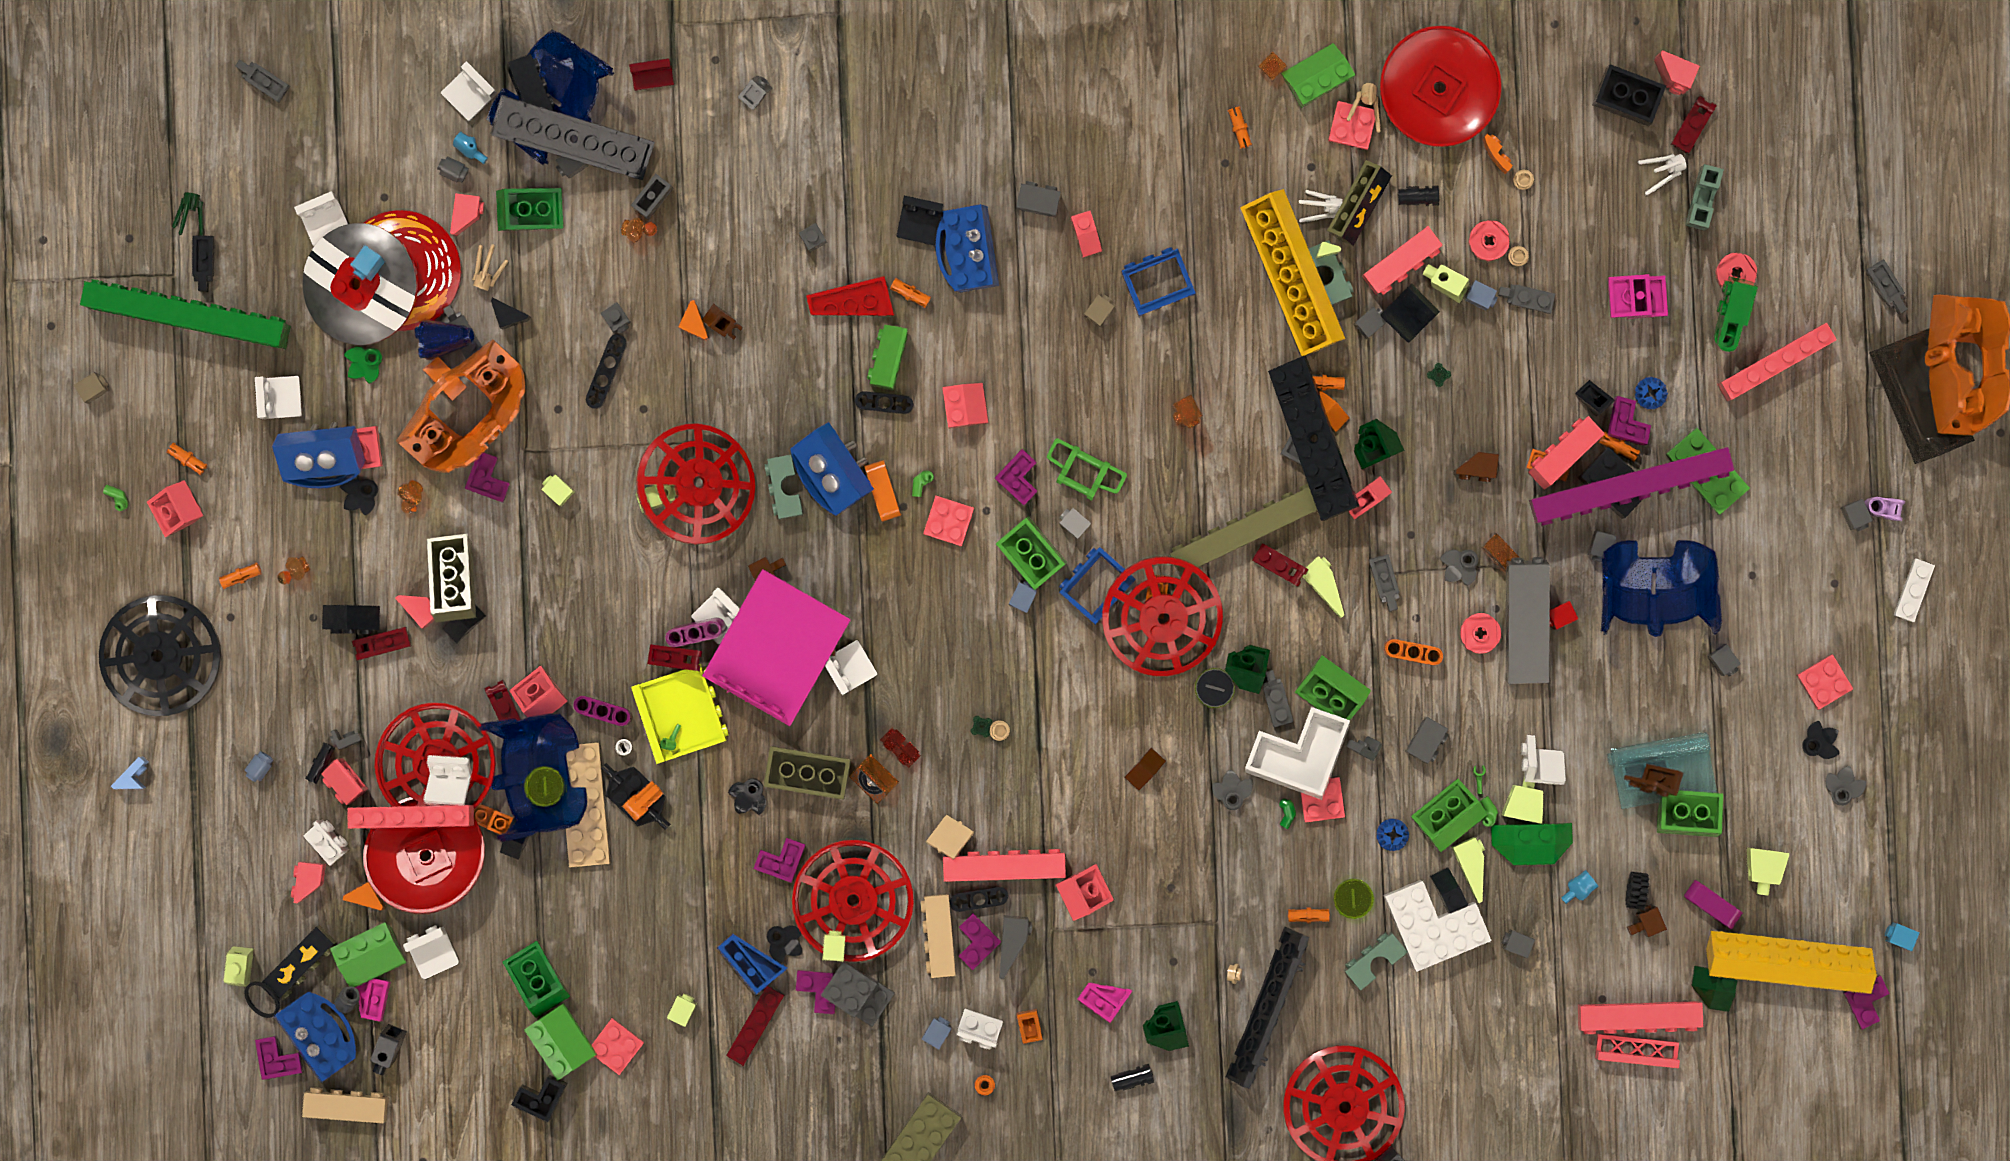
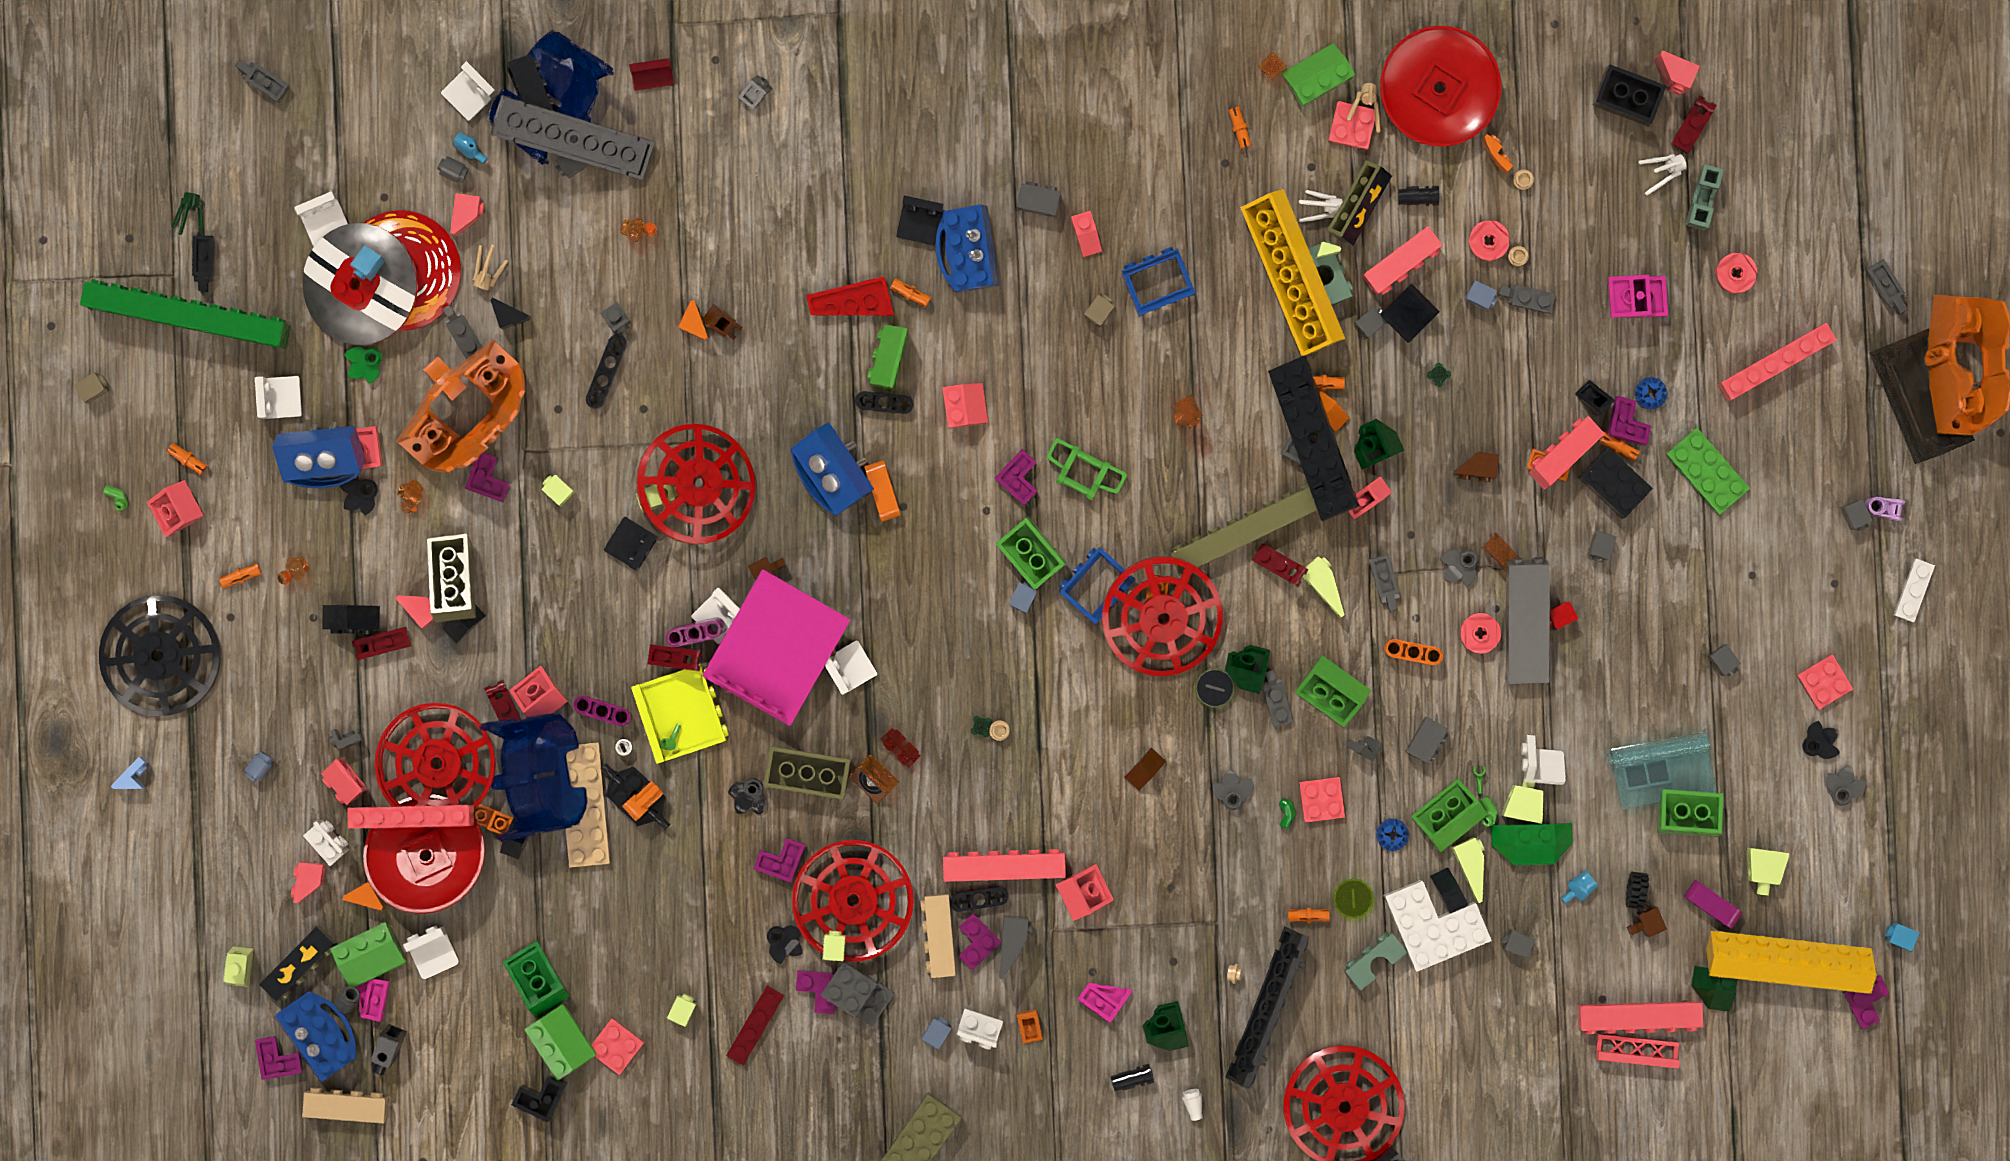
(270, 991): black piece -> none
(320, 763): black pin -> none
(441, 338): clear blue cone -> none
(448, 780): white bracket -> none
(529, 209): green slope -> none
(544, 786): clear neon green tile -> none
(631, 543): none -> black bracket
(652, 196): dark grey brick -> none
(750, 964): blue wedge -> none
(779, 469): sand green arch -> none
(812, 237): dark grey brick -> none
(920, 481): bright green arm -> none
(948, 521): coral plate -> none
(949, 837): tan piece -> none
(982, 1091): orange plate -> none
(1074, 522): light grey brick -> none
(1193, 1103): none -> white cone
(1305, 765): white piece -> none
(1454, 287): yellowish green torso -> none
(1631, 485): magenta brick -> none
(1658, 780): reddish brown bracket -> none
(1683, 586): clear blue piece -> none
(1734, 311): green brick -> none

